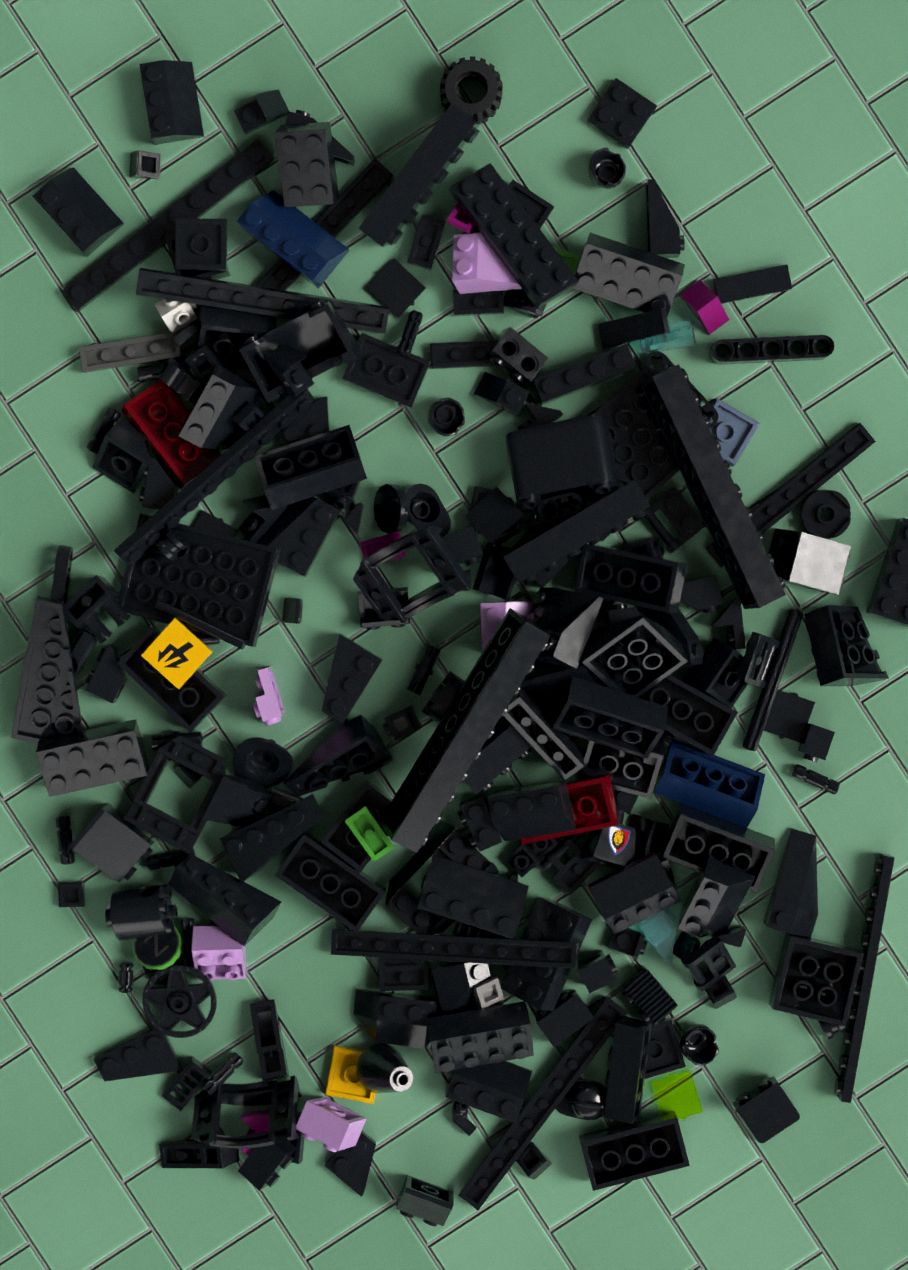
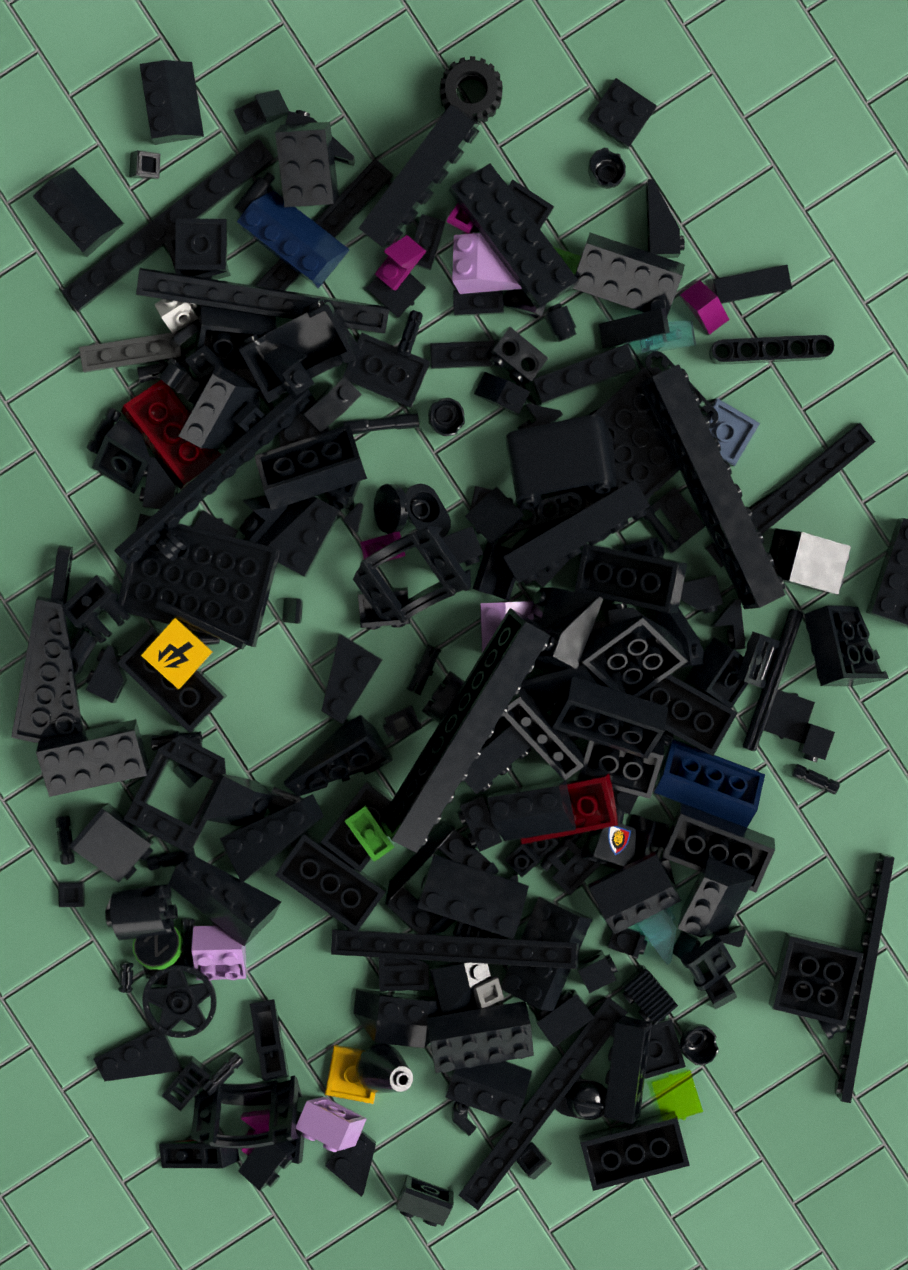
(258, 189): none -> black cylinder
(262, 761): black hat -> none
(269, 705): lavender plate -> none
(331, 404): none -> black slope
(398, 422): none -> black piece
(400, 261): none -> magenta slope
(560, 322): none -> black brick
(766, 1109): black bracket -> none
(795, 892): black wedge -> none
(825, 528): black plate -> none

